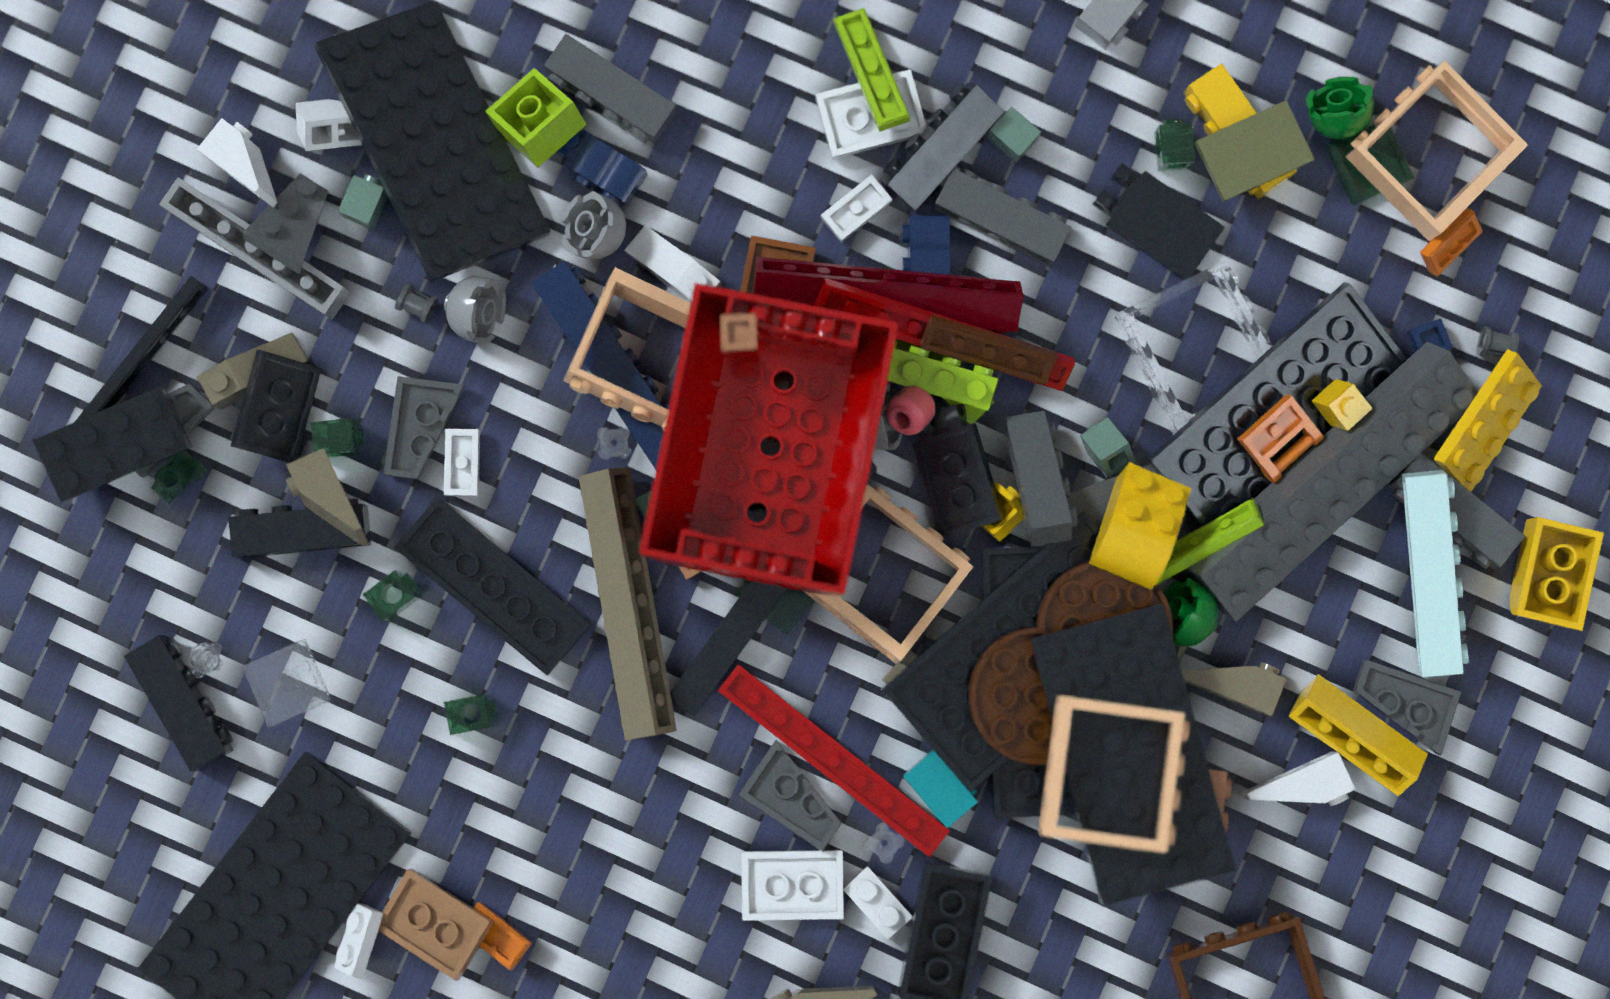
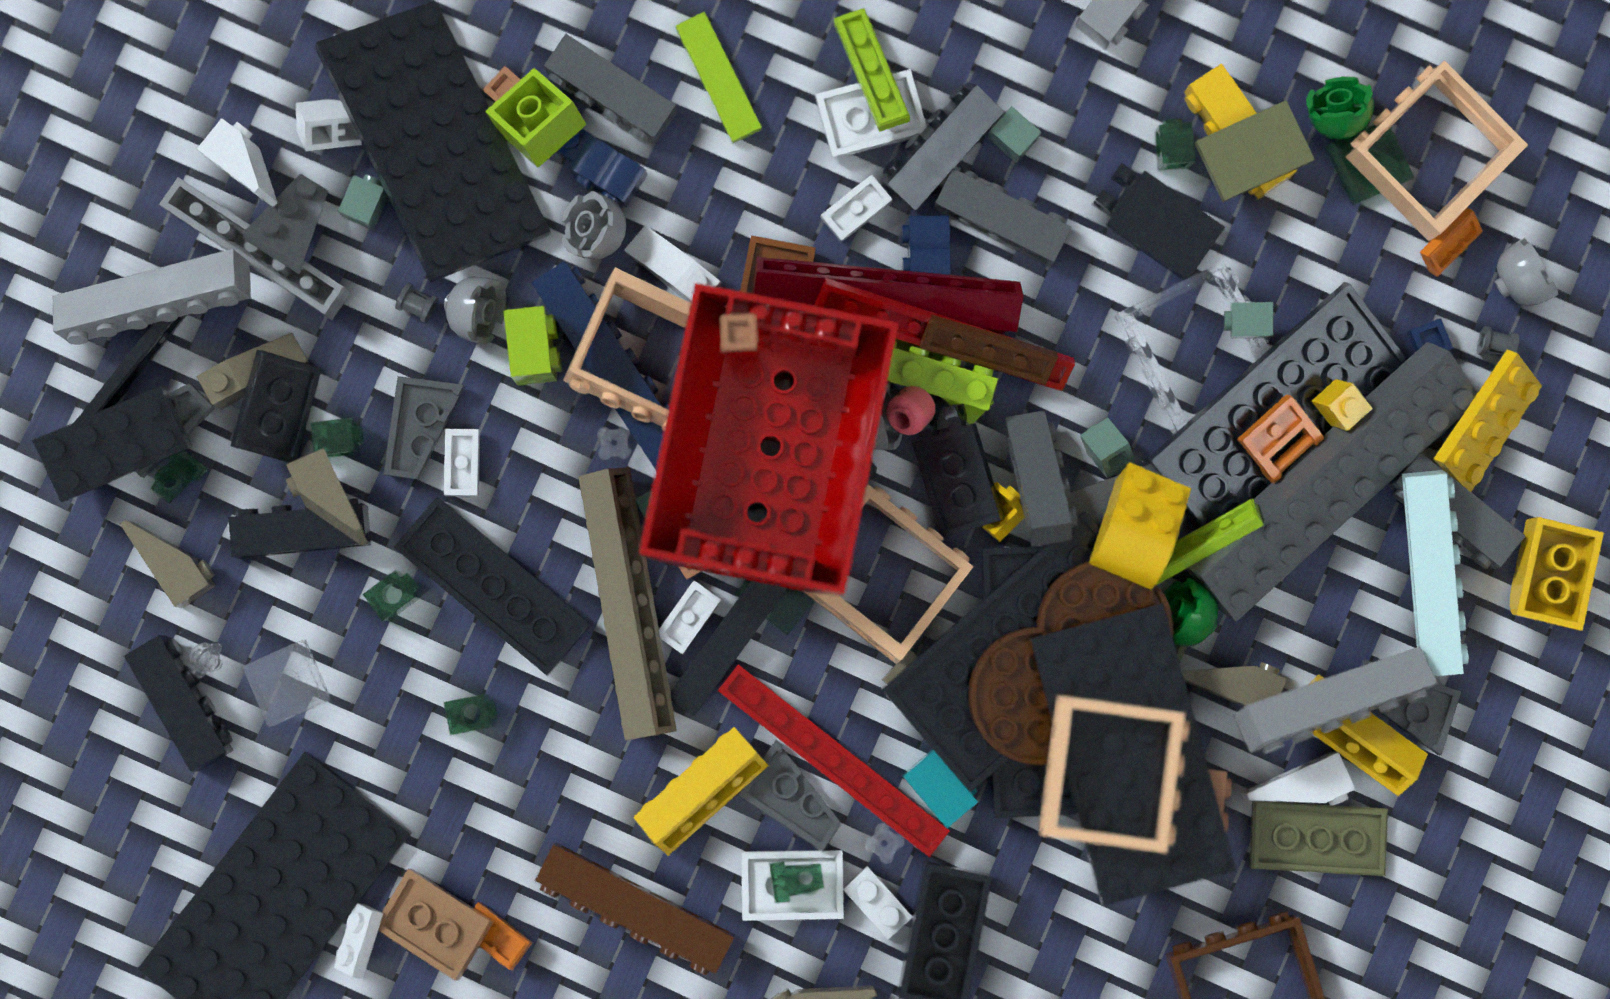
(151, 297): none -> light grey brick
(176, 570): none -> dark tan slope
(501, 83): none -> nougat plate
(531, 345): none -> lime brick
(635, 908): none -> reddish brown brick
(688, 617): none -> white plate
(700, 791): none -> yellow brick
(718, 77): none -> lime tile
(787, 883): none -> clear green plate
(1249, 320): none -> sand green brick
(1318, 838): none -> olive tile
(1334, 700): none -> light grey brick
(1524, 275): none -> light grey cylinder

